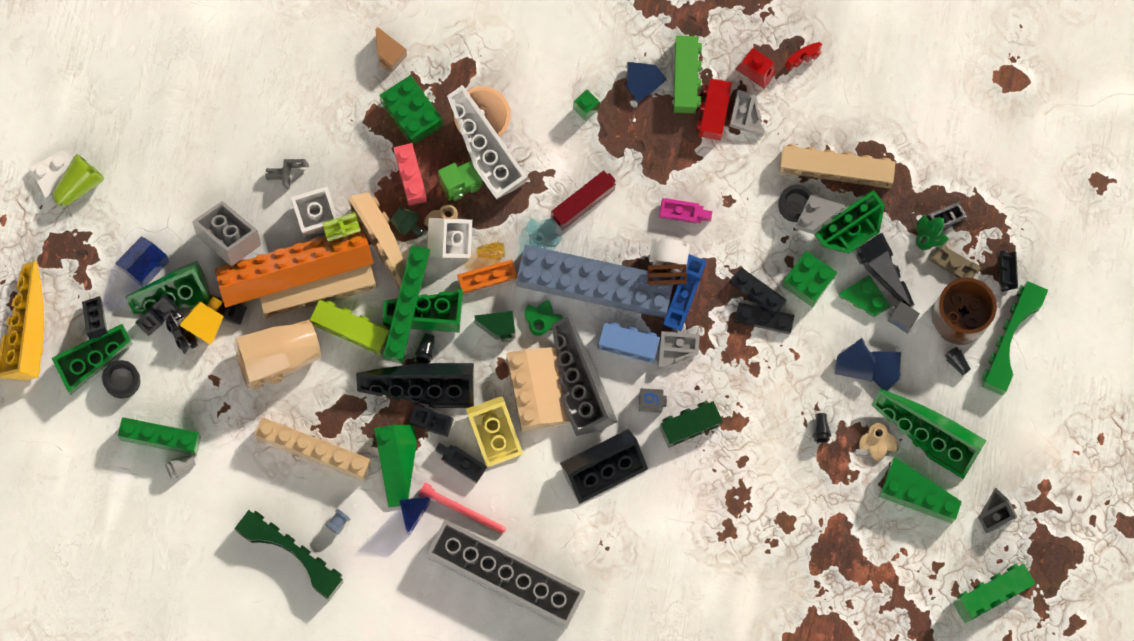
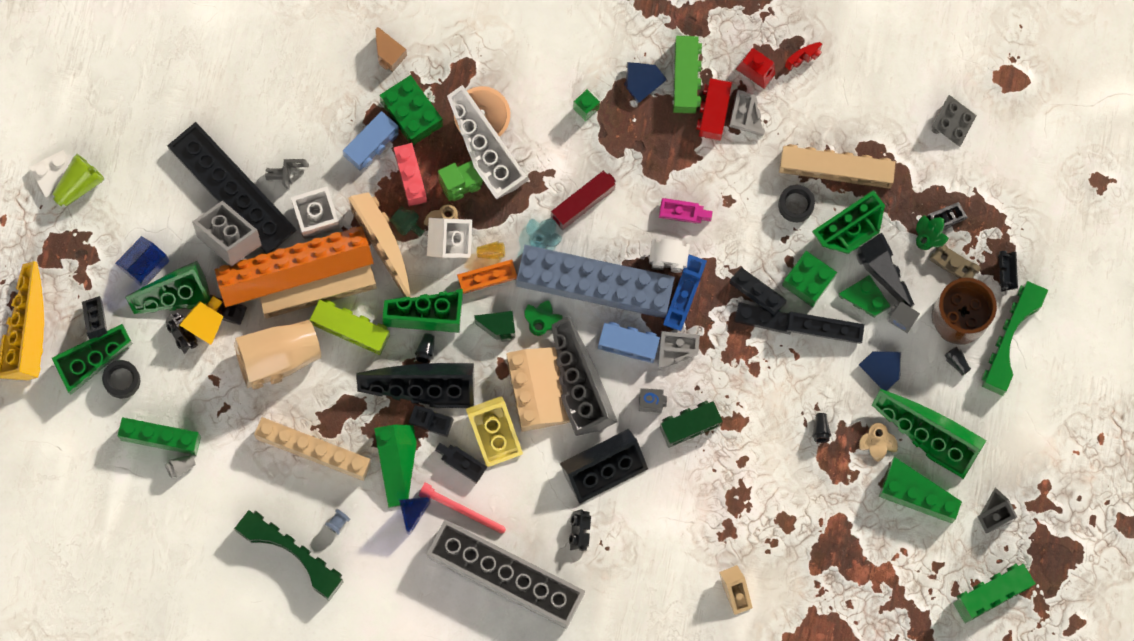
(156, 314): black slope -> none
(231, 185): none -> black plate
(341, 226): lime hips -> none
(371, 141): none -> medium blue brick
(406, 304): green arch -> none
(580, 521): none -> black hinge
(662, 282): reddish brown tile -> none
(736, 589): none -> tan slope
(817, 214): light grey wing -> none
(825, 327): none -> black plate
(856, 362): dark blue slope -> none
(953, 121): none -> dark grey hinge

